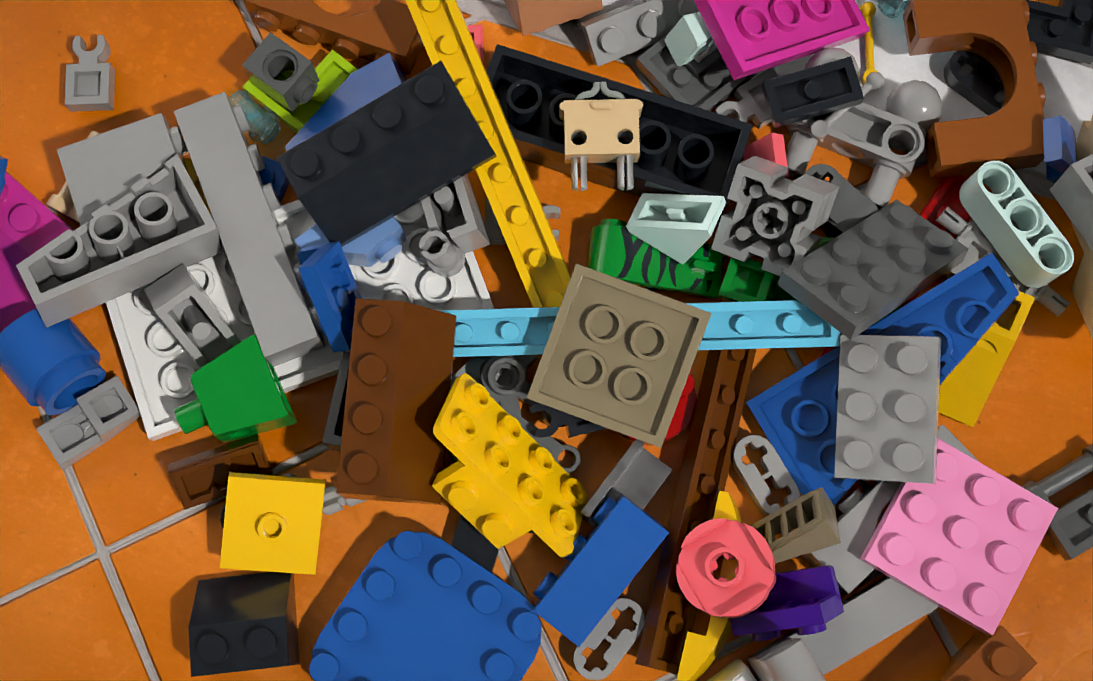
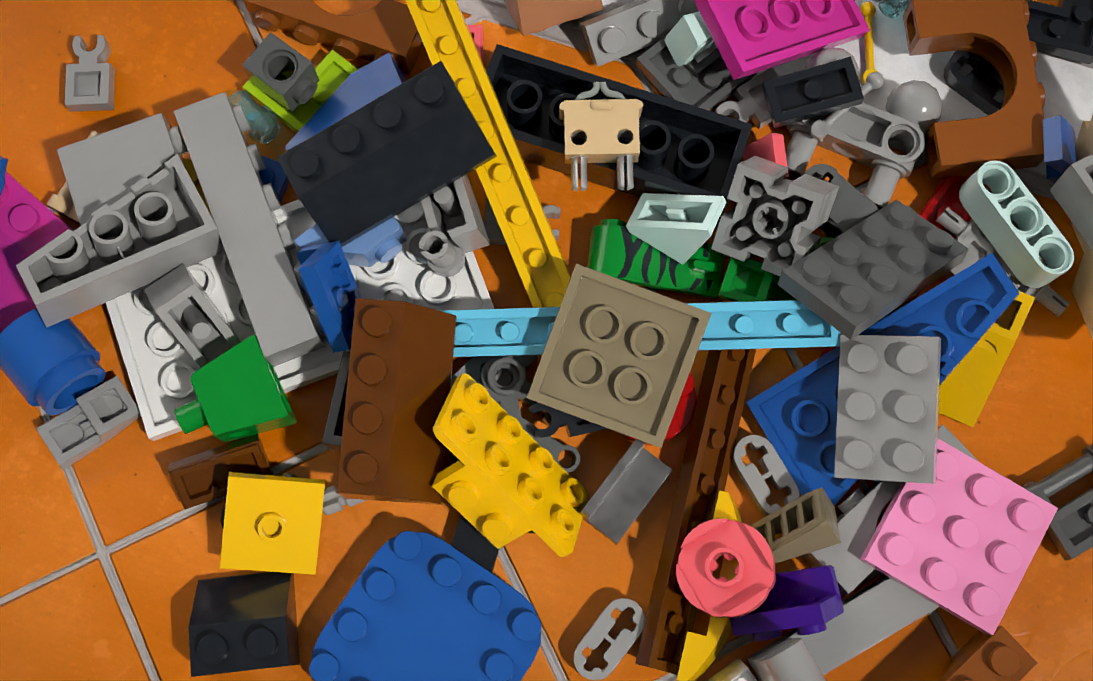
(598, 568): blue brick -> none

